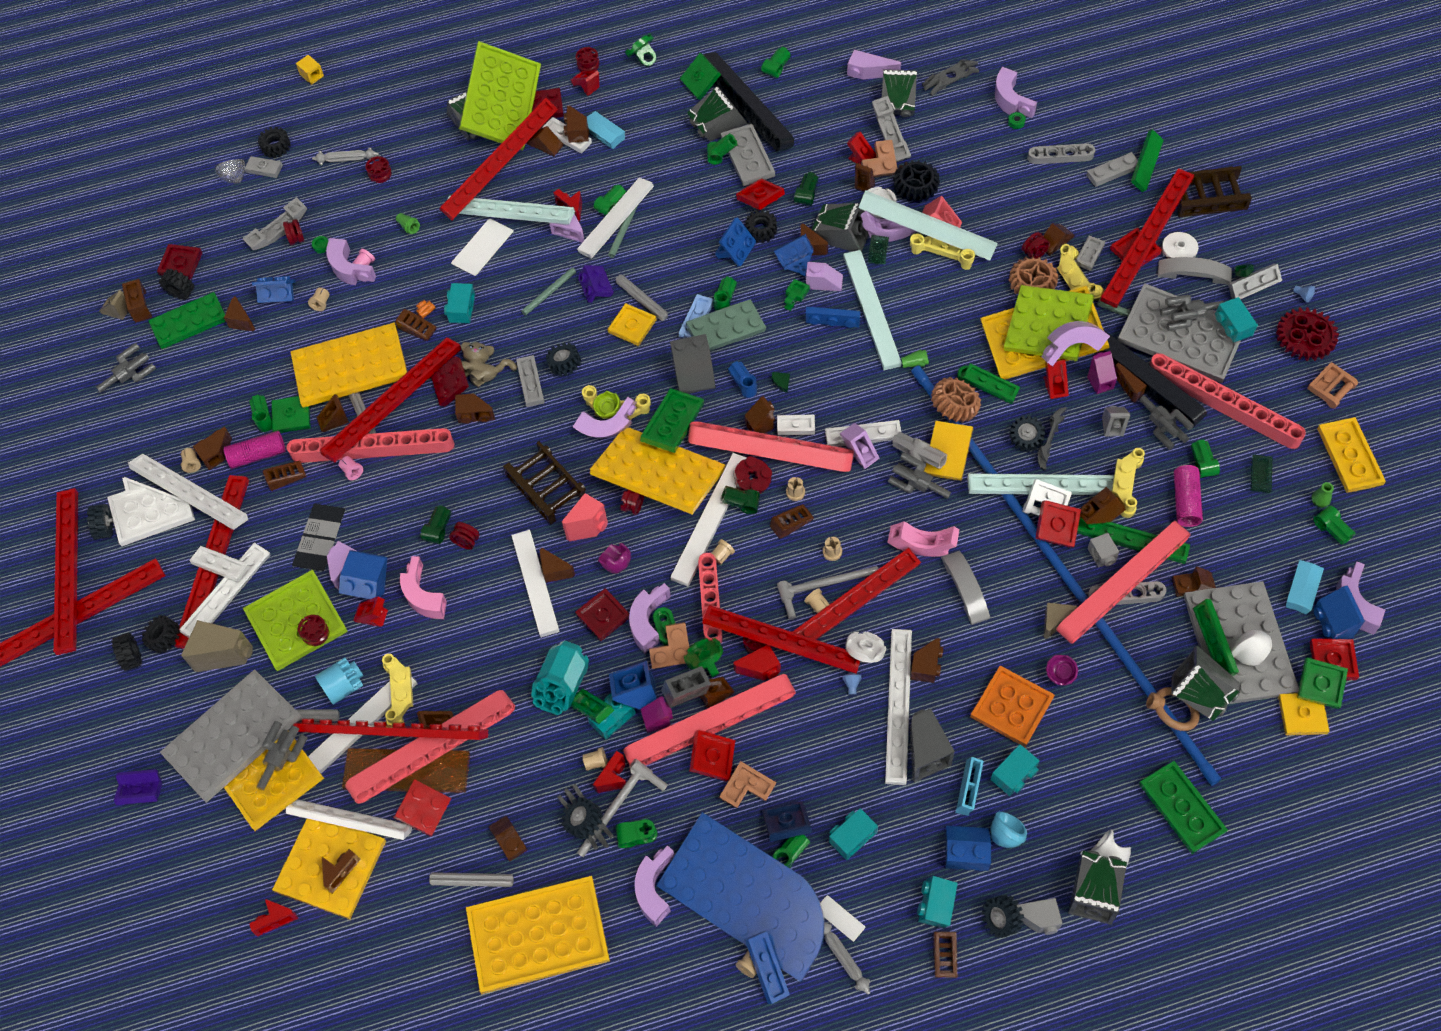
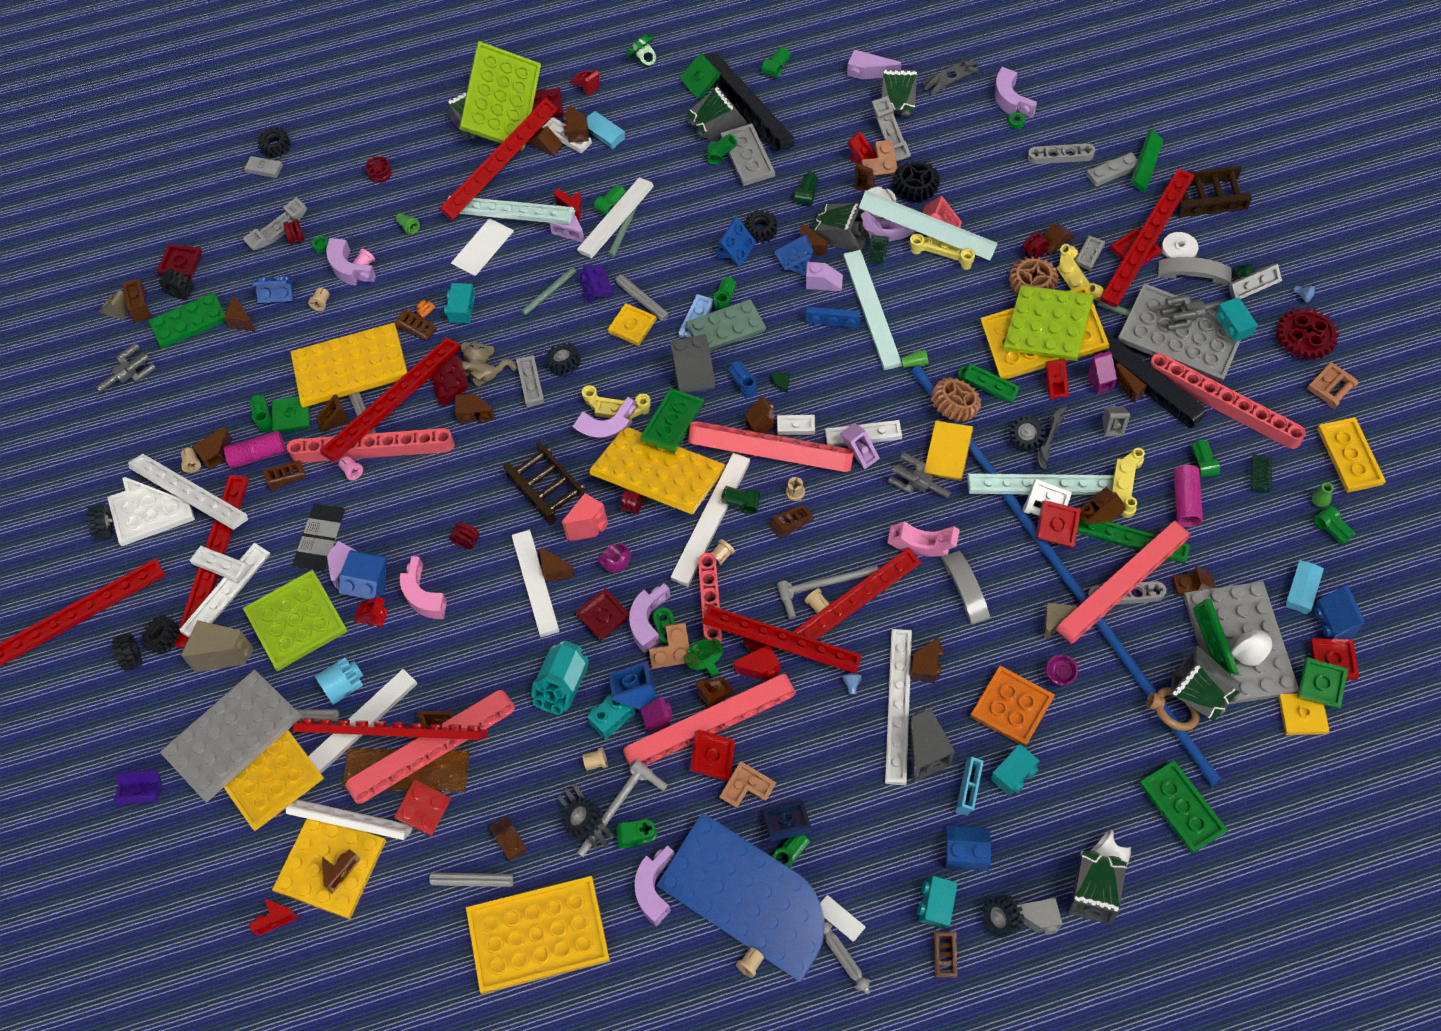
(66, 572): red plate -> none
(231, 170): clear hat -> none
(279, 751): dark grey plant -> none
(309, 69): yellow brick -> none
(314, 631): dark red wheel -> none
(344, 156): light grey wheel -> none
(400, 688): light yellow plate -> none
(435, 529): dark green piece -> none
(587, 59): dark red wheel -> none
(591, 706): green tile -> none
(606, 405): lime hair -> none
(608, 779): red slope -> none
(685, 686): dark grey brick -> none
(755, 466): dark red plate -> none
(760, 194): red plate -> none
(767, 967): blue plate -> none
(796, 291): green plate -> none
(835, 553): tan bush -> none
(853, 833): teal brick -> none
(865, 647): white plate -> none
(920, 450): light grey piece -> none
(1007, 830): medium azure hat -> none
(1070, 334): lavender arch -> none
(1103, 550): light grey brick -> none
(1167, 423): dark grey plant -> none
(1372, 614): lavender arch -> none

